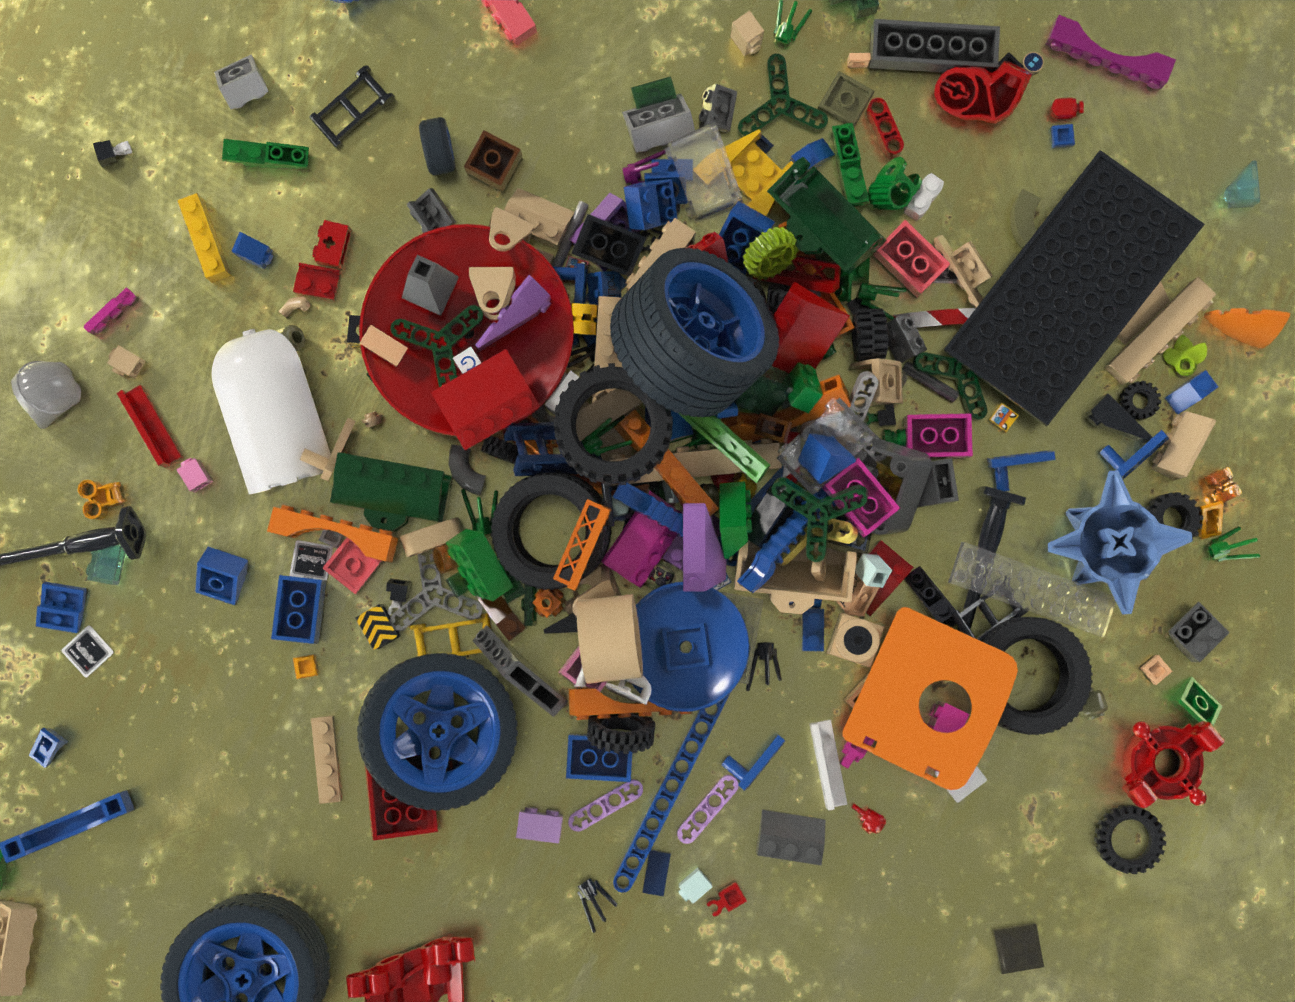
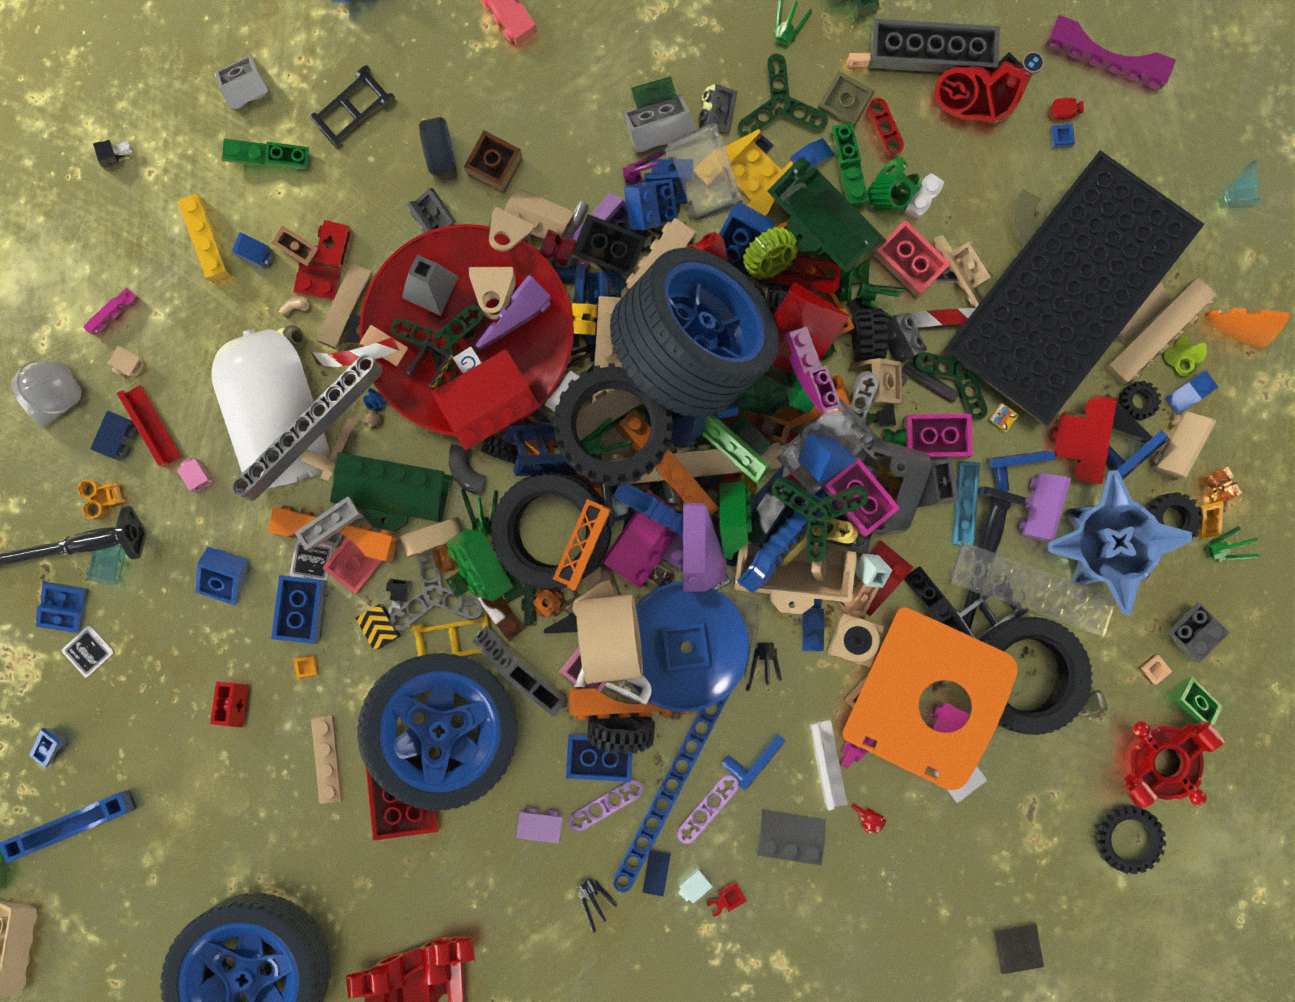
(113, 436): none -> dark blue brick
(229, 704): none -> red brick
(295, 245): none -> medium nougat slope
(297, 430): none -> dark grey beam
(328, 524): none -> light grey container
(344, 304): none -> tan slope
(347, 358): none -> sticker
(374, 400): none -> blue plate
(421, 357): none -> black piece
(557, 247): none -> dark red wheel
(687, 429): none -> dark blue slope
(709, 480): none -> black tile
(747, 34): tan brick -> none
(750, 435): none -> clear green plate
(808, 369): none -> magenta slope
(966, 508): none -> medium azure tile
(1044, 507): none -> medium lavender slope
(1087, 437): none -> red brick

